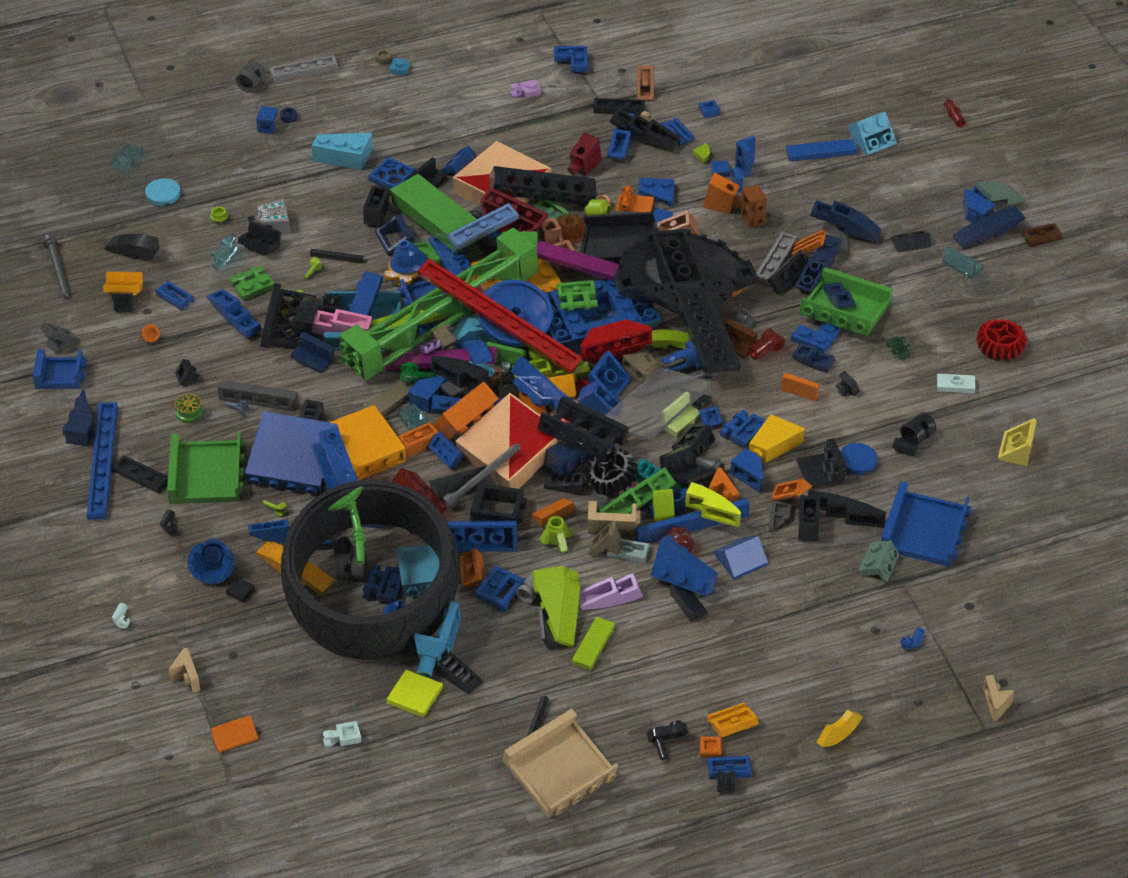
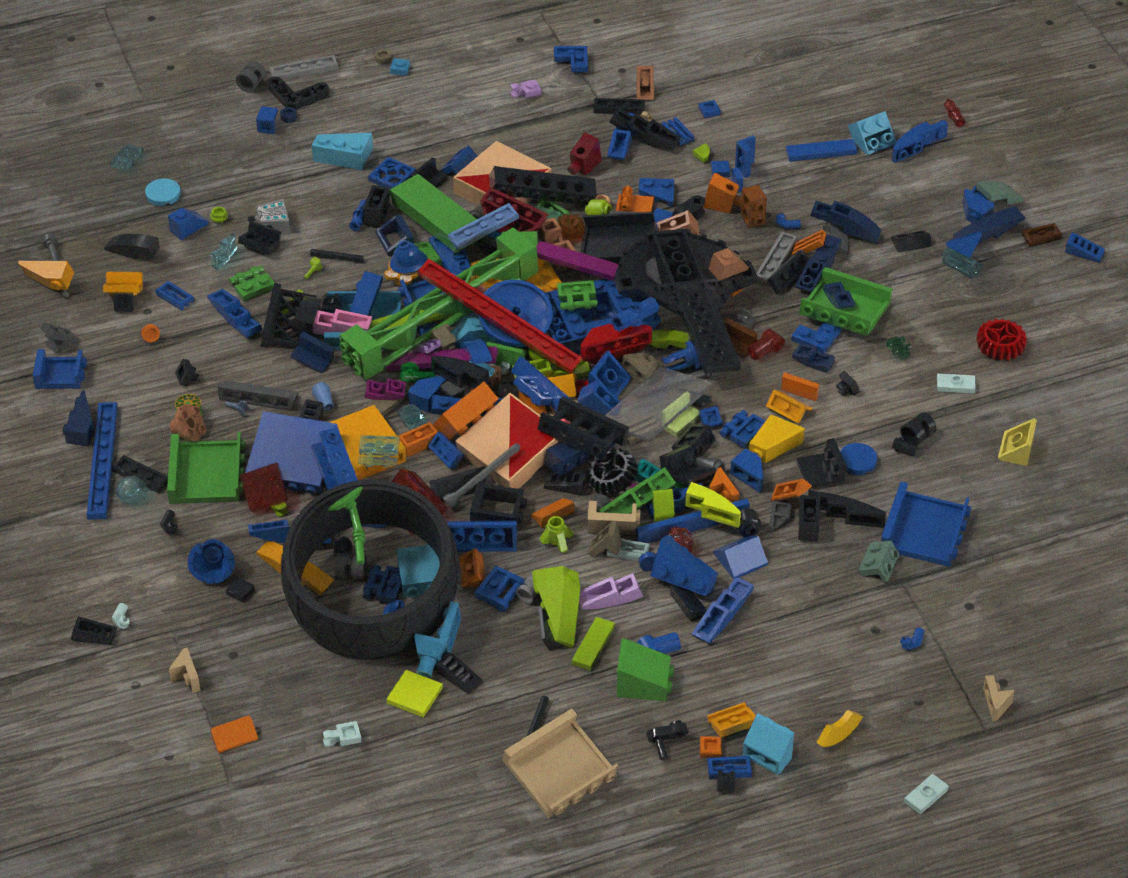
(52, 274): none -> light orange slope
(83, 626): none -> black slope
(131, 490): none -> clear light blue hair
(185, 222): none -> blue slope
(188, 423): none -> nougat plate
(264, 487): none -> clear red plate
(316, 92): none -> black beam
(323, 394): none -> medium blue cone
(357, 217): none -> blue pin
(378, 445): none -> clear light blue plate
(385, 391): none -> magenta slope
(634, 314): none -> blue piece
(643, 672): none -> bright green slope
(646, 561): none -> blue tile
(663, 644): none -> blue piece
(694, 205): none -> black piece
(723, 610): none -> blue slope
(726, 264): none -> nougat slope
(749, 523): none -> black head
(769, 744): none -> medium azure slope
(787, 224): none -> blue arm
(787, 406): none -> light orange panel
(914, 140): none -> blue slope
(926, 794): none -> light aqua plate
(965, 244): none -> blue slope
(1079, 247): none -> blue slope

